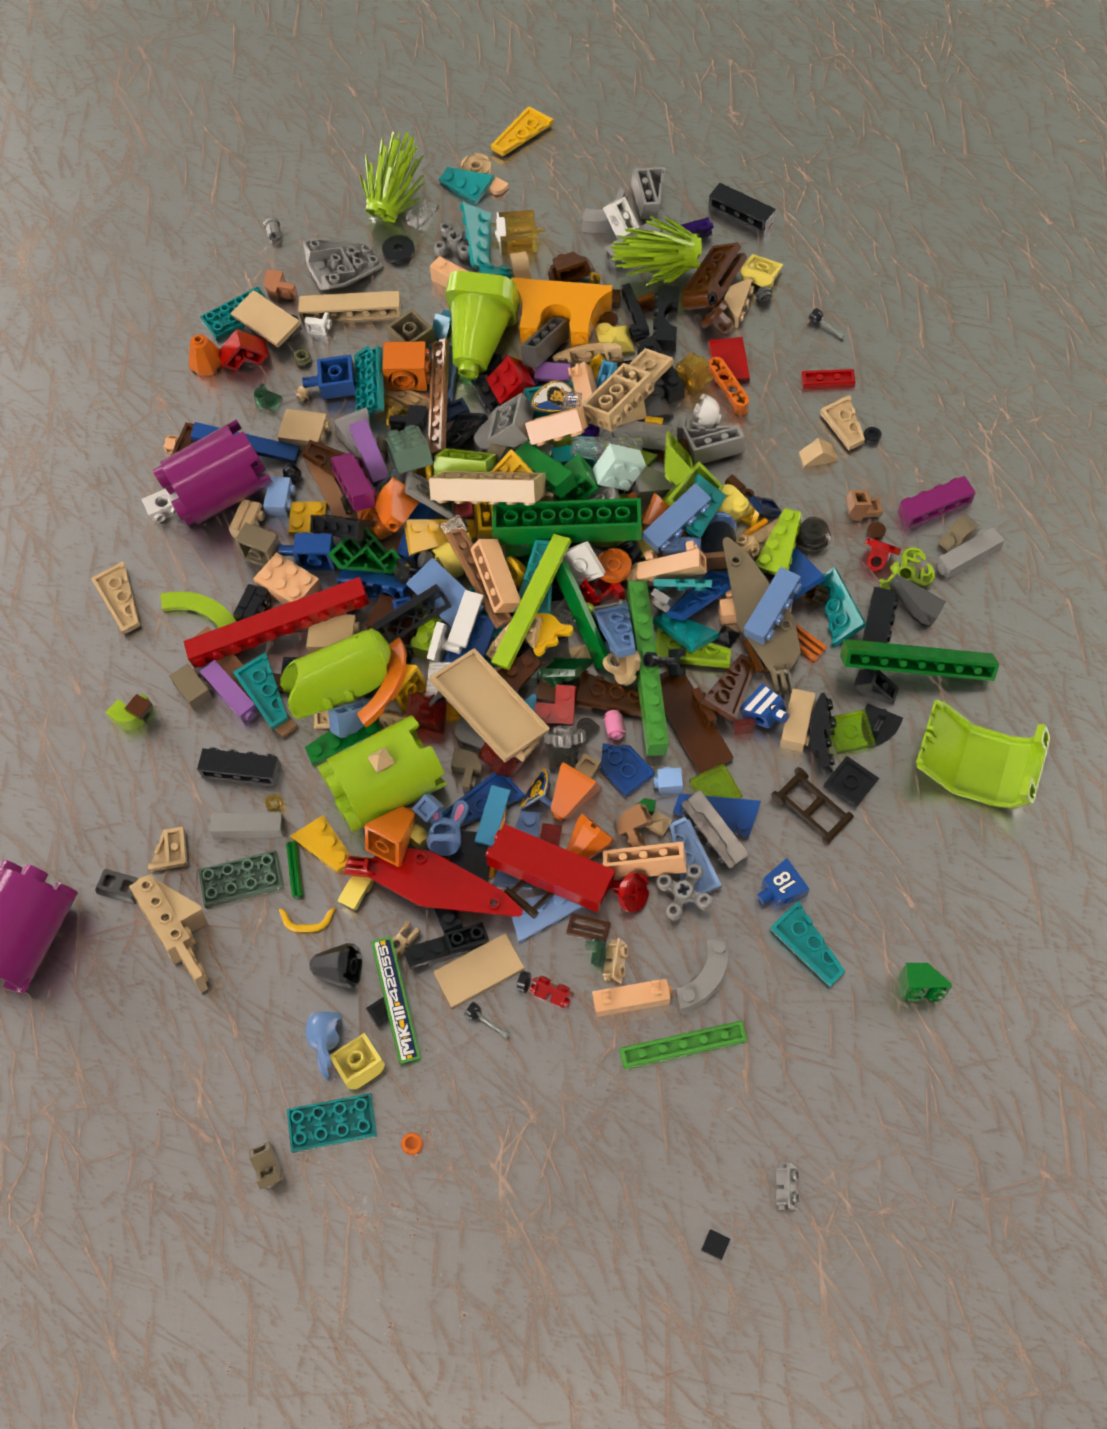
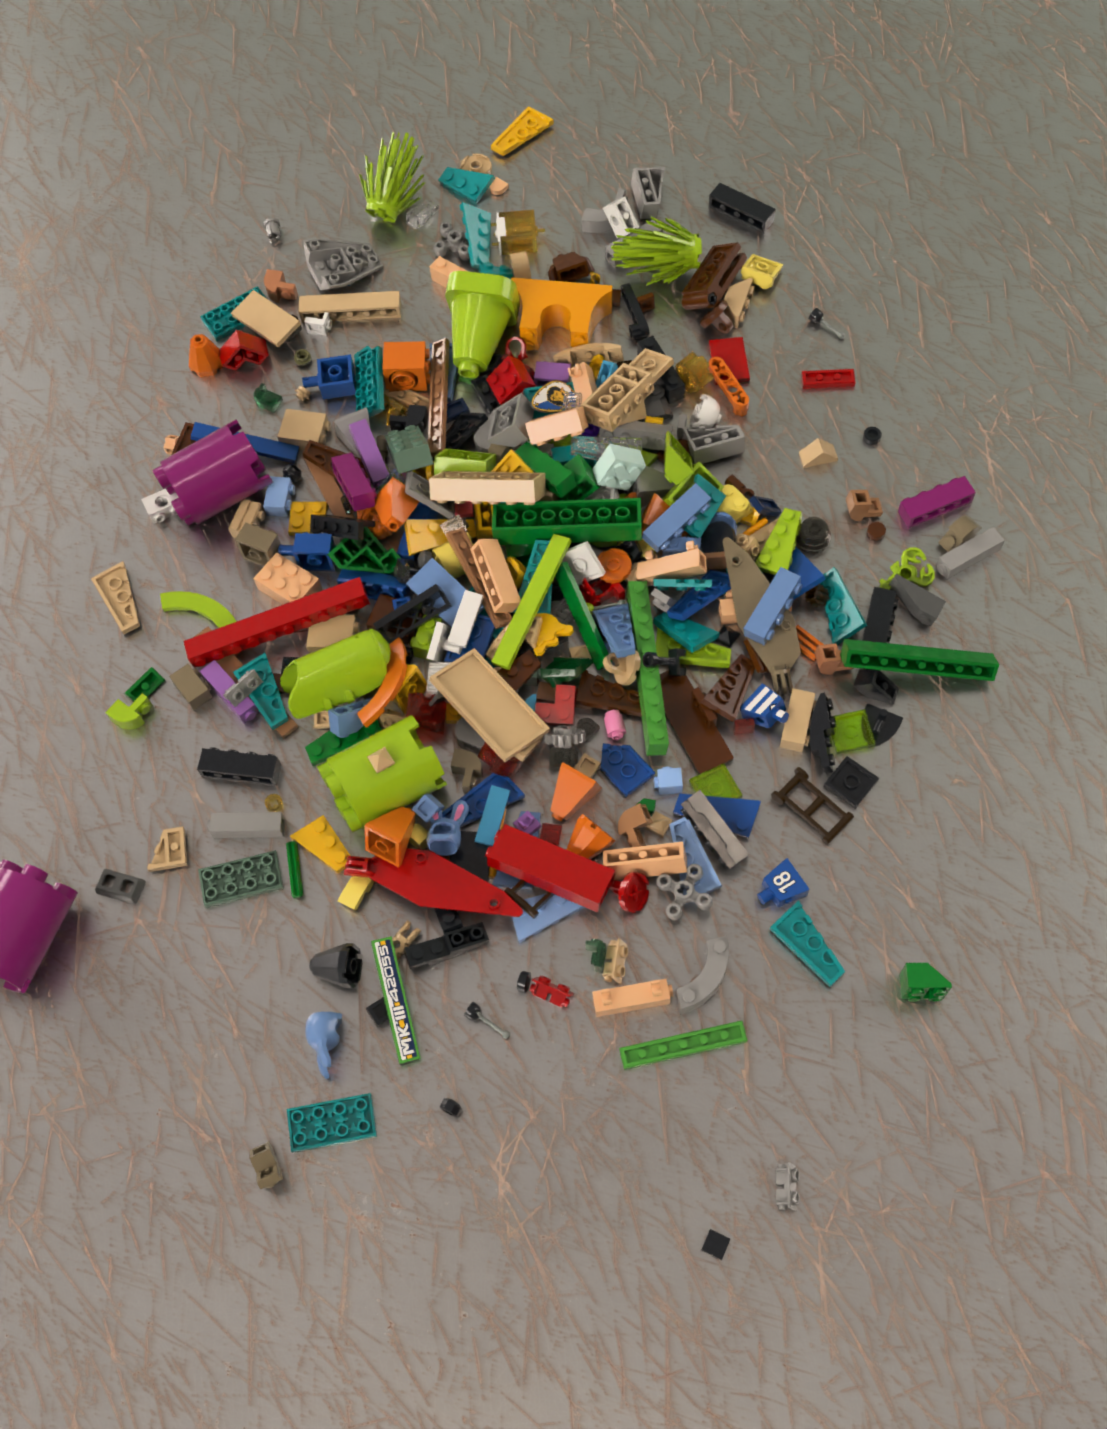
(138, 706): reddish brown tile -> none
(145, 684): none -> green slope
(173, 921): tan wedge -> none
(243, 688): none -> light grey hinge
(252, 602): black brick -> none
(307, 927): yellow animal -> none
(357, 1062): light yellow slope -> none
(394, 243): black tile -> none
(410, 328): dark tan brick -> none
(412, 1144): orange tile -> none
(442, 325): dark azure slope -> none
(450, 1107): none -> black tile
(478, 971): tan tile -> none
(522, 355): none -> red piece
(527, 823): none -> medium lavender tile
(538, 790): shield -> none
(544, 342): dark grey brick -> none
(570, 931): reddish brown tile -> none
(609, 317): reddish brown tile -> none
(616, 335): light yellow slope -> none
(667, 303): black arch -> none
(701, 227): dark purple hinge -> none
(764, 293): dark grey plate -> none
(829, 659): none -> nougat brick
(843, 422): tan wing -> none
(881, 550): red tile -> none
(981, 761): lime windscreen -> none

